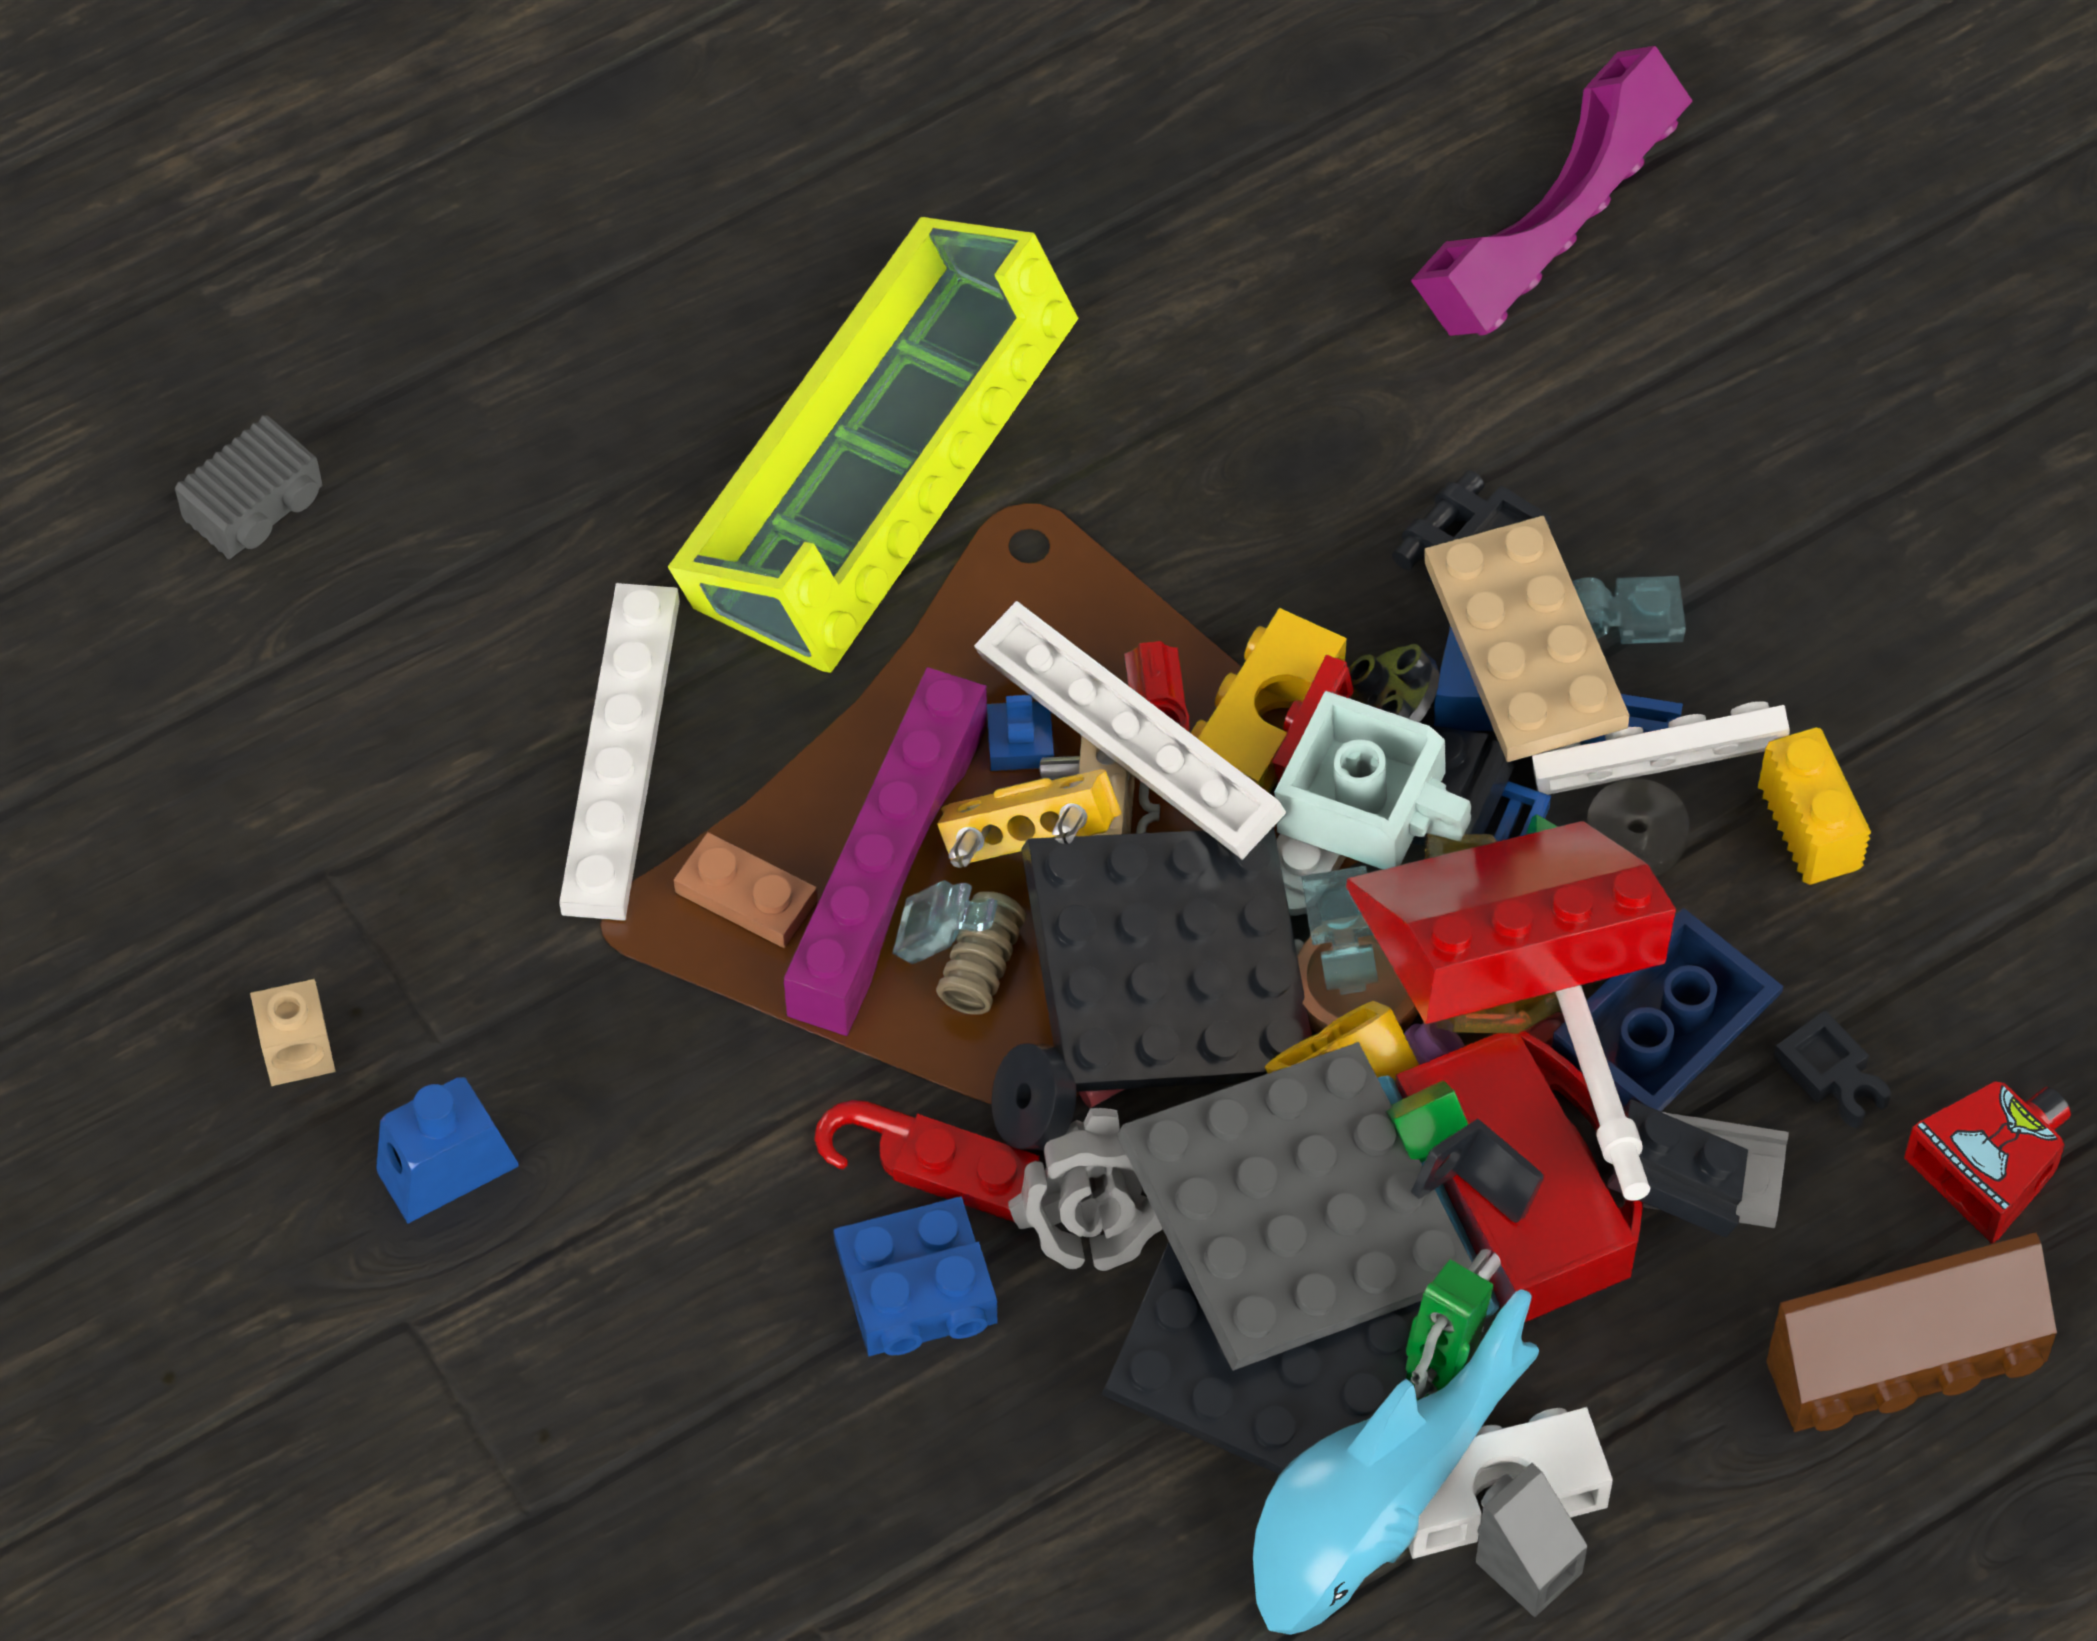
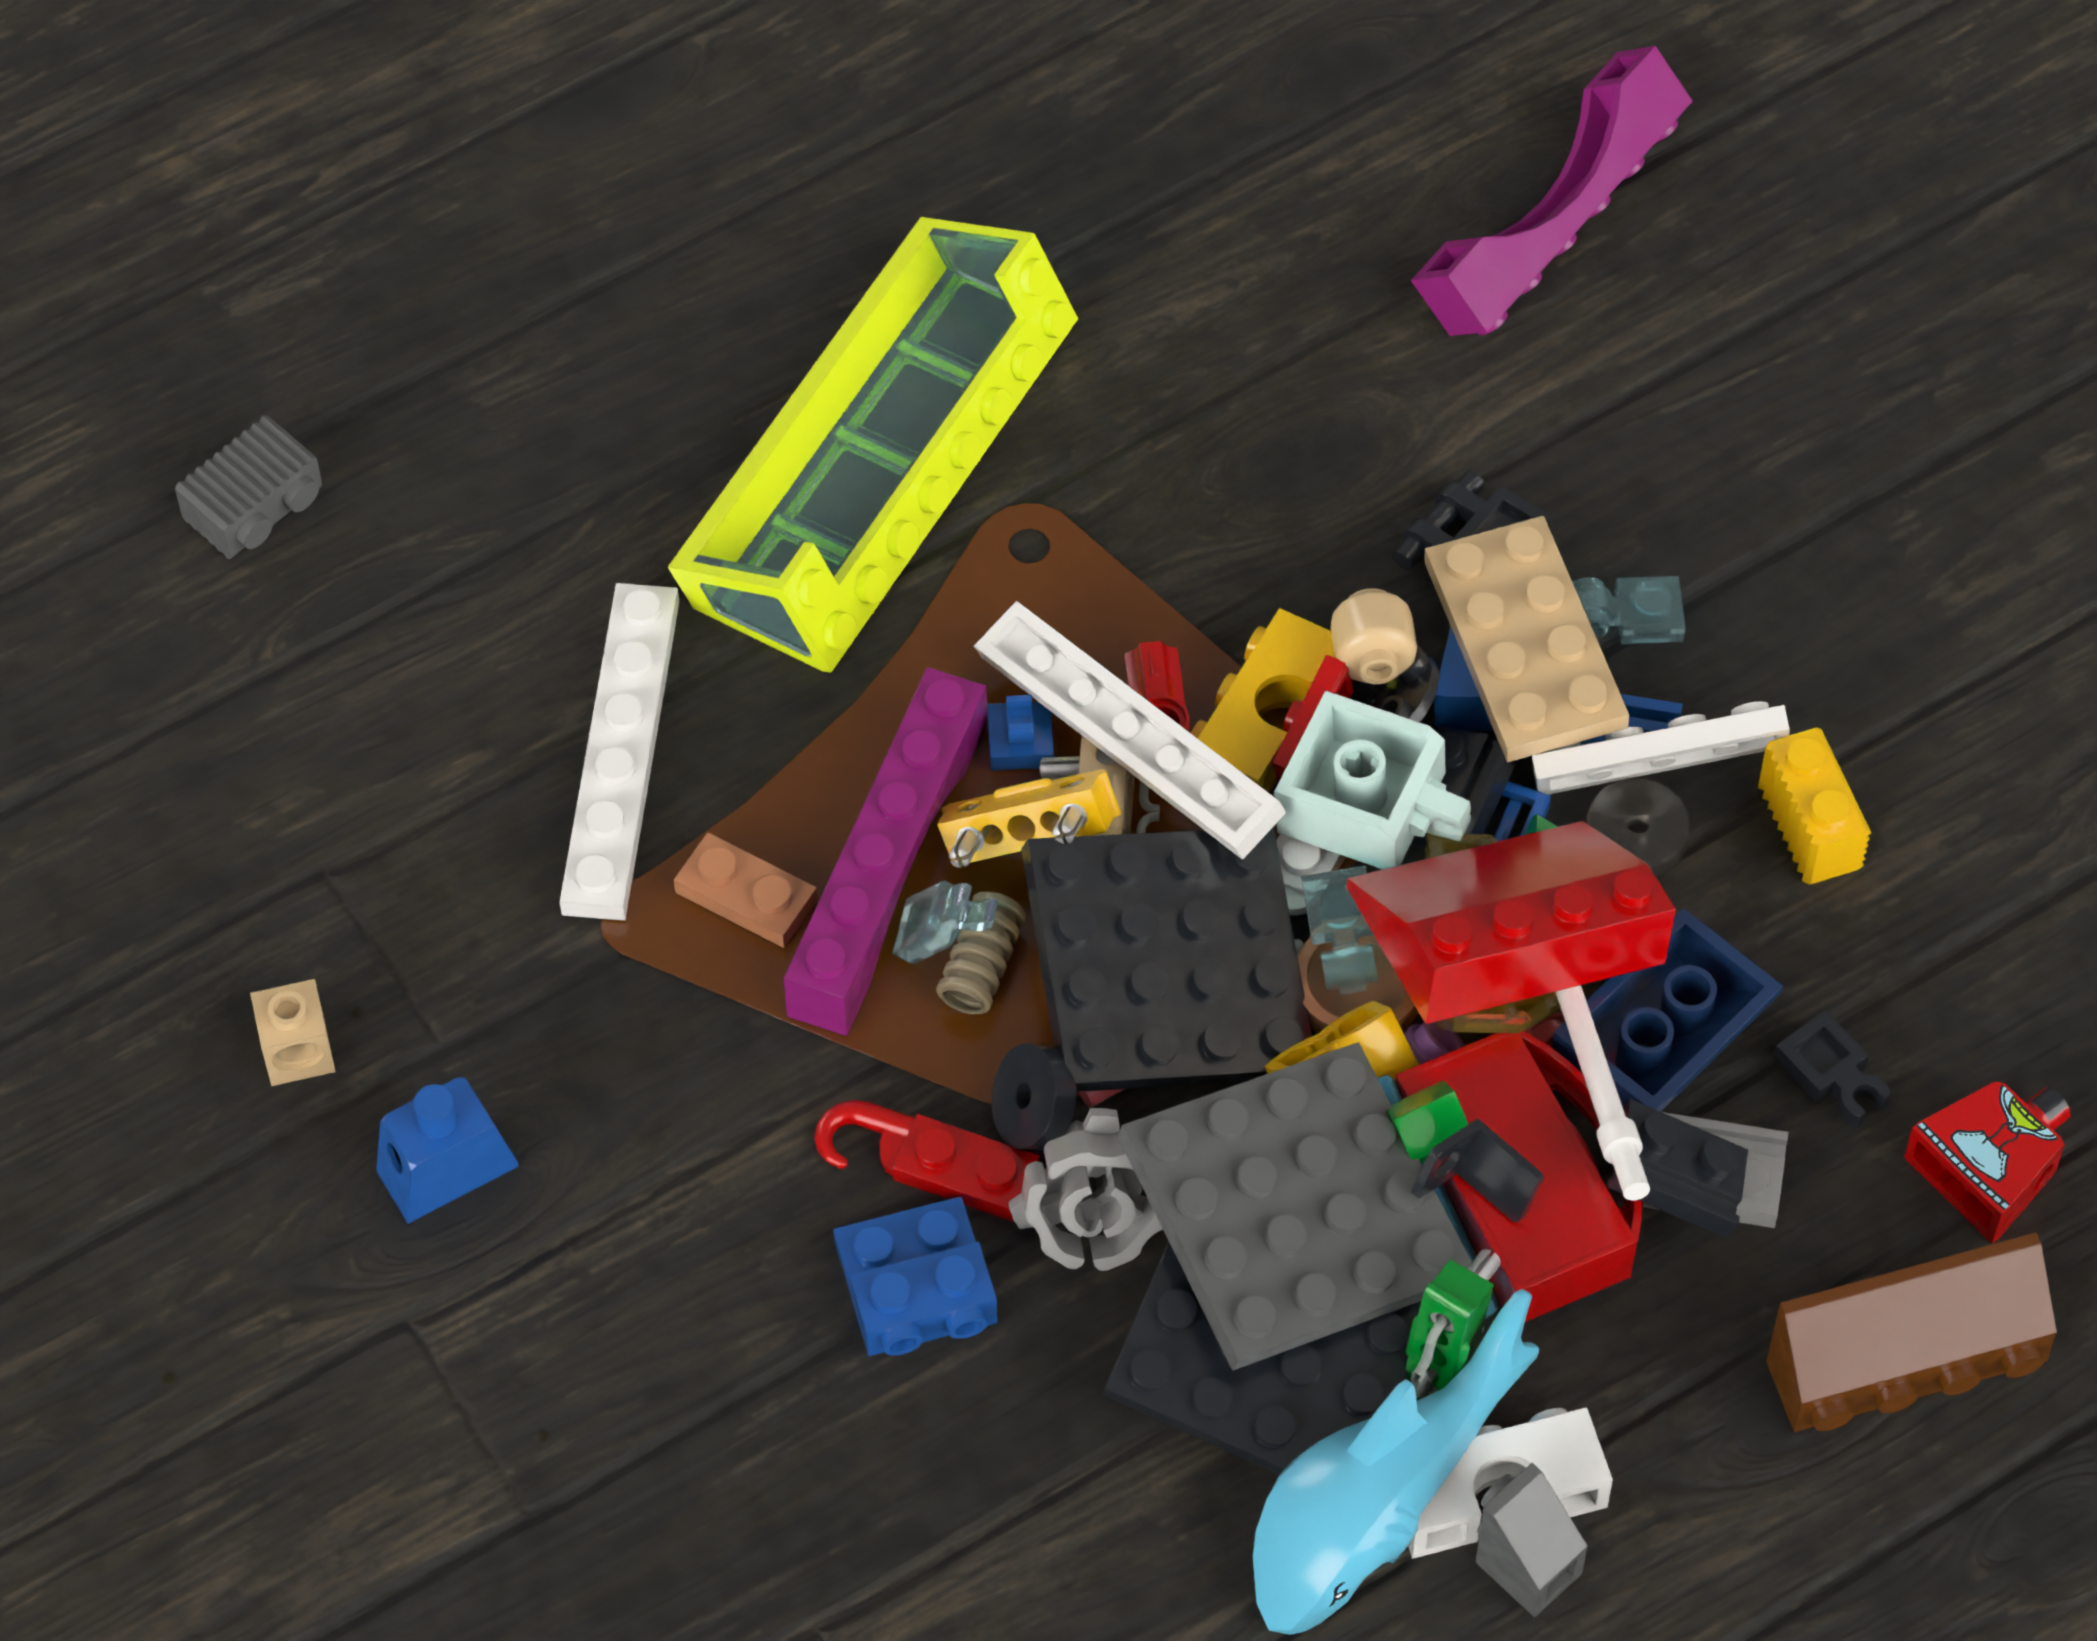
(1374, 636): none -> tan head

